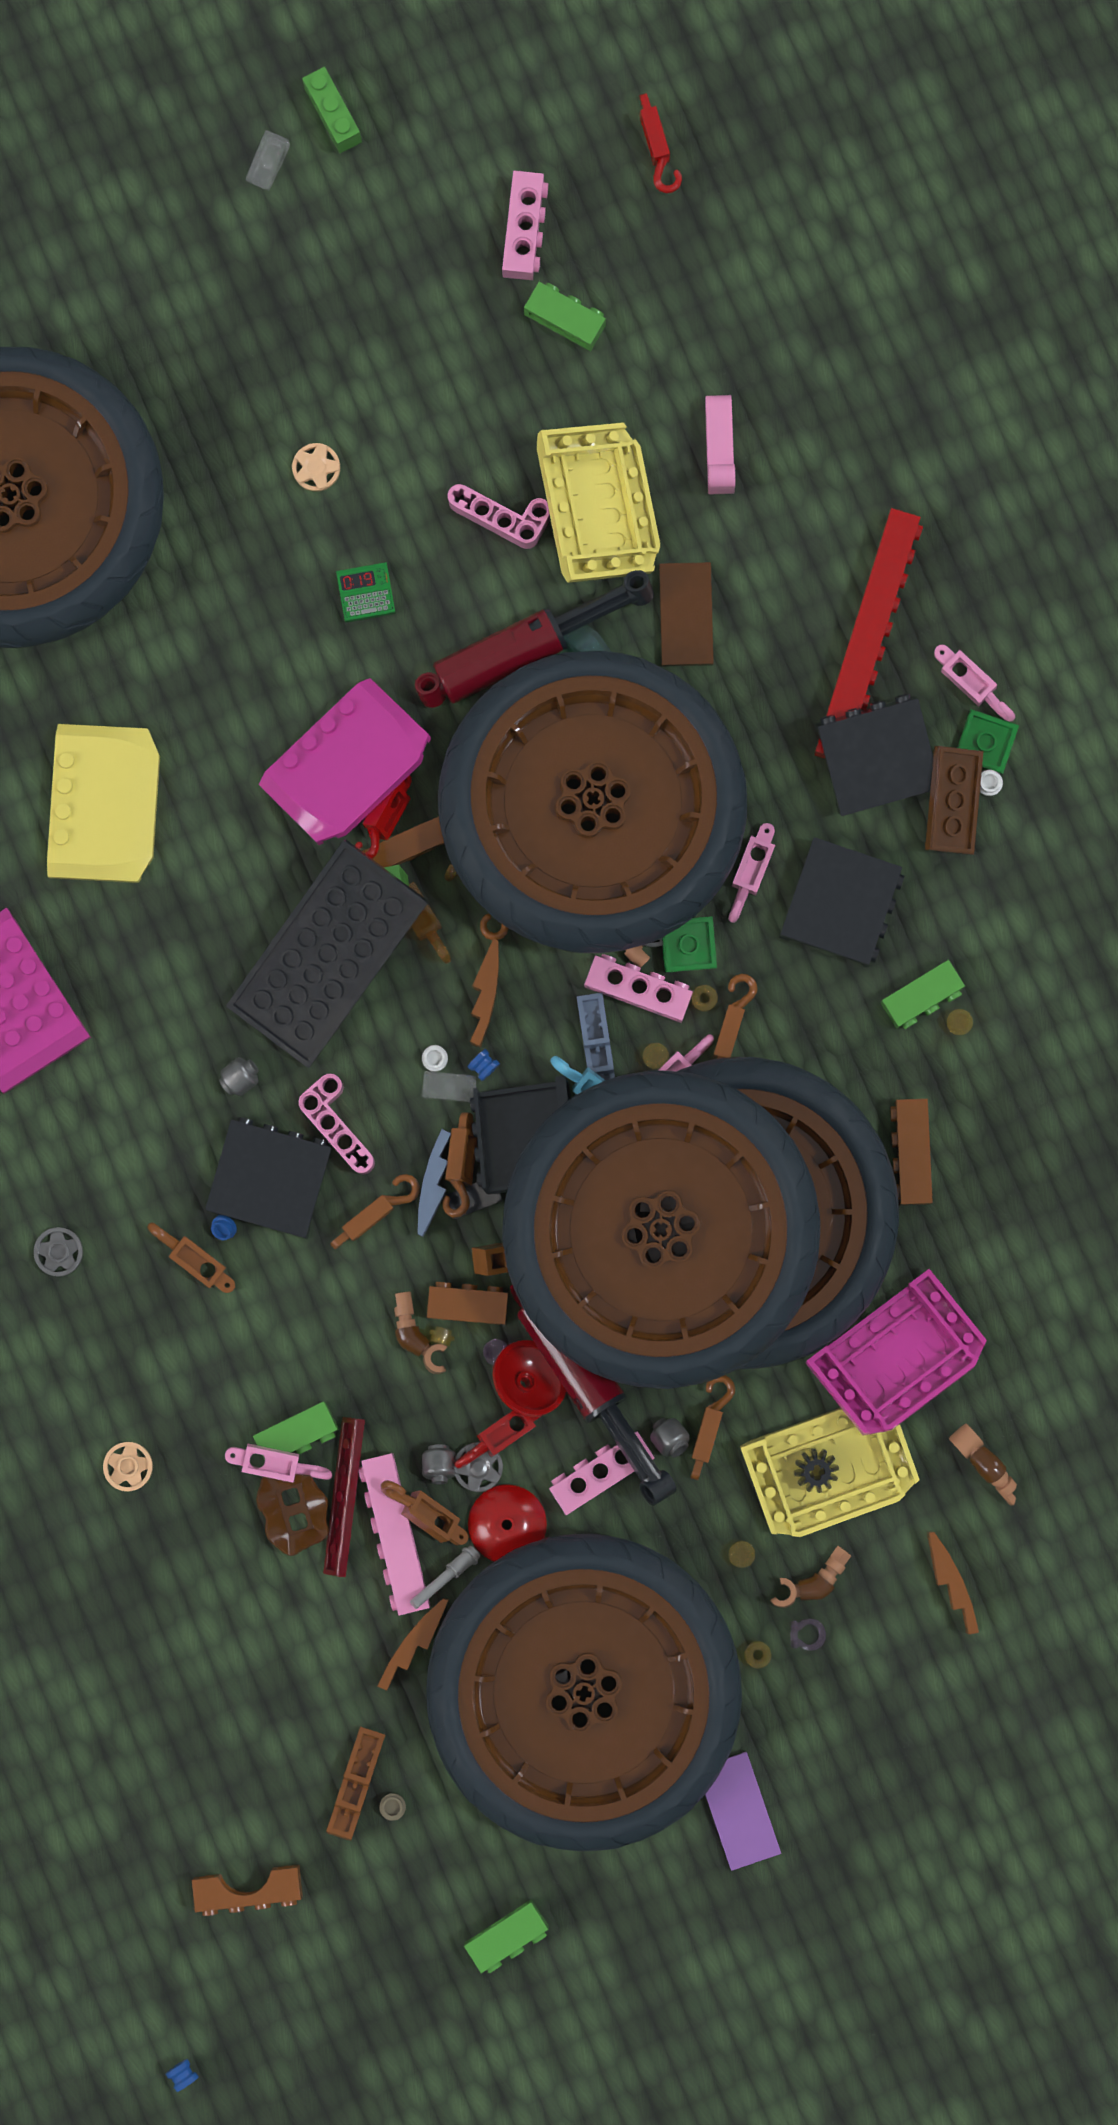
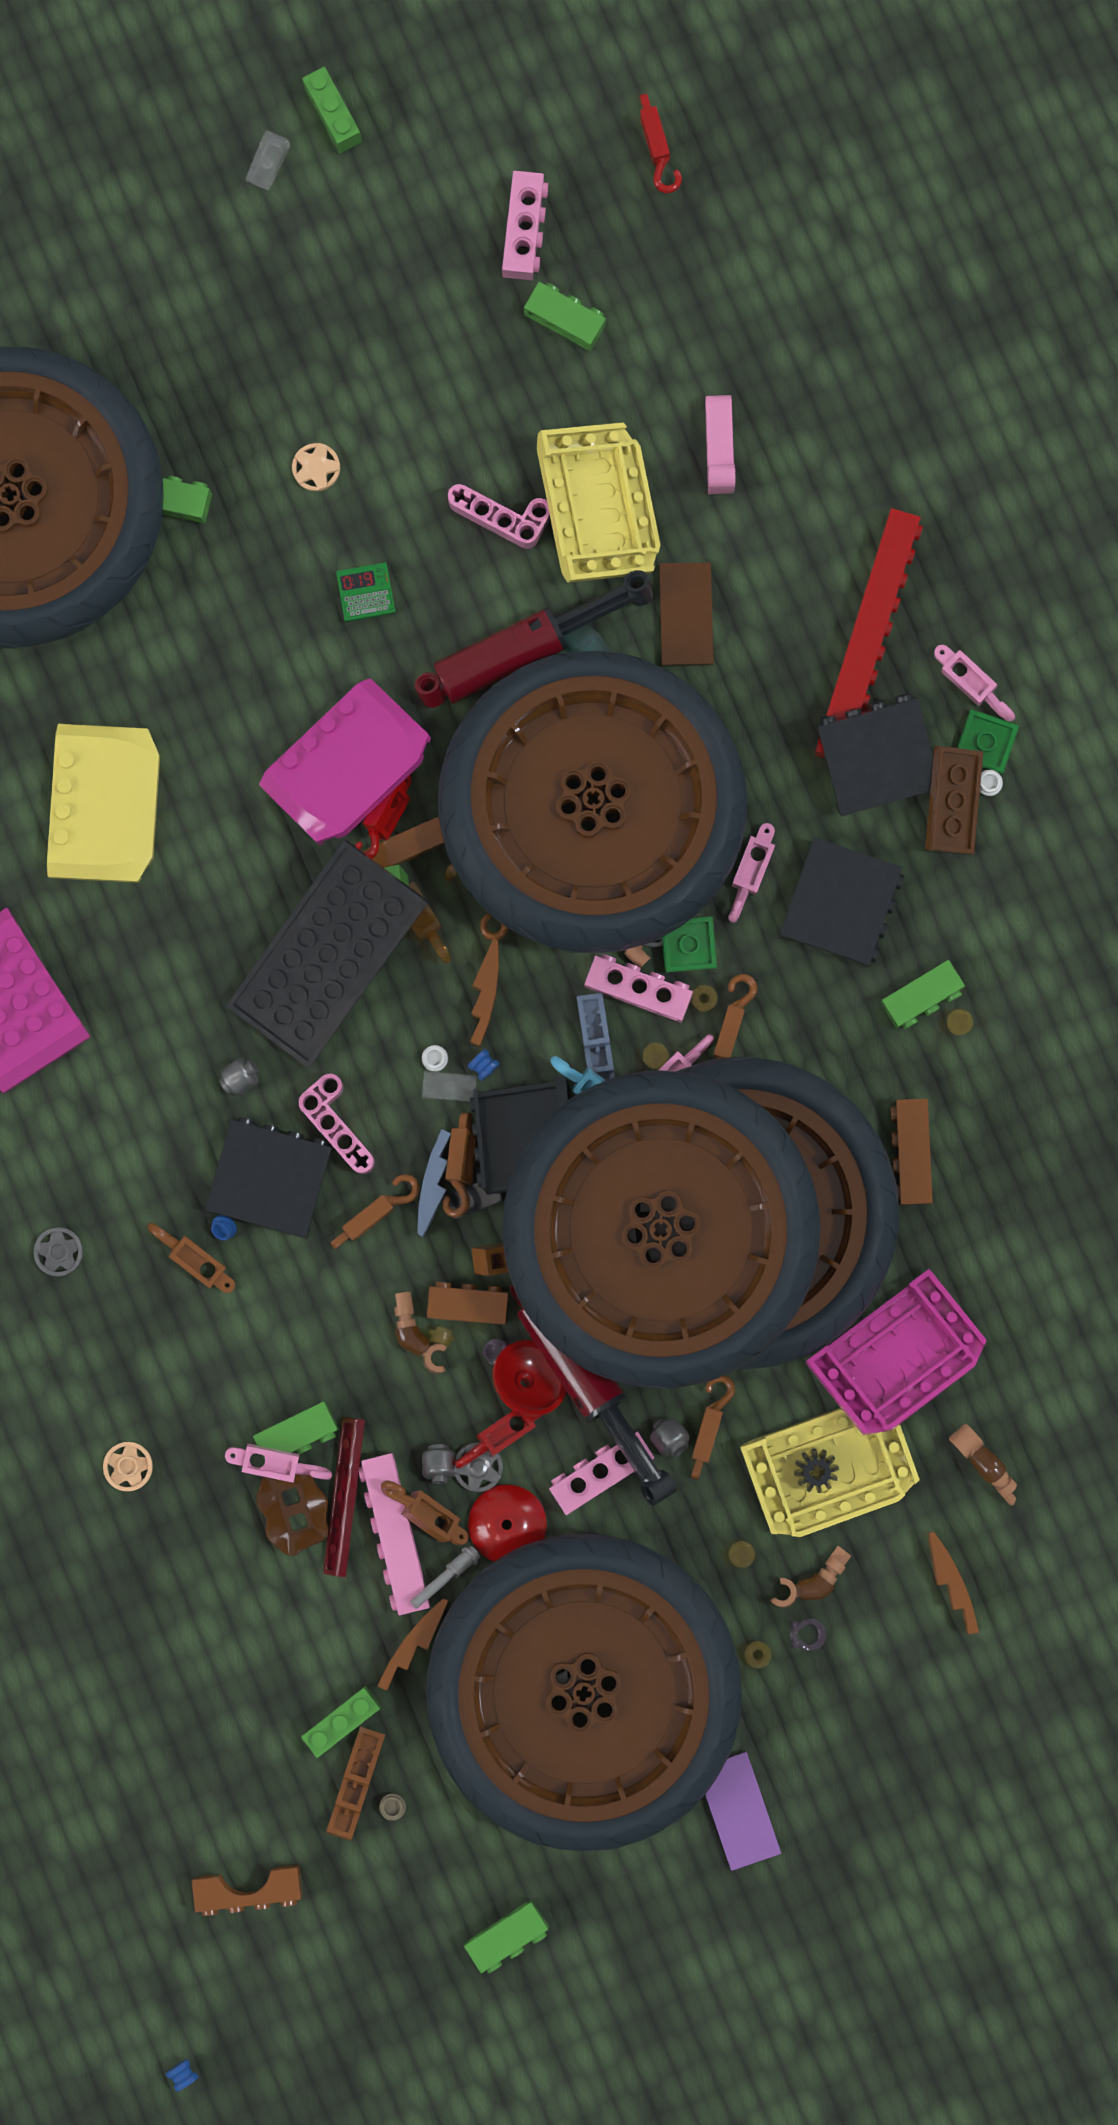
(186, 500): none -> bright green brick
(341, 1721): none -> bright green brick

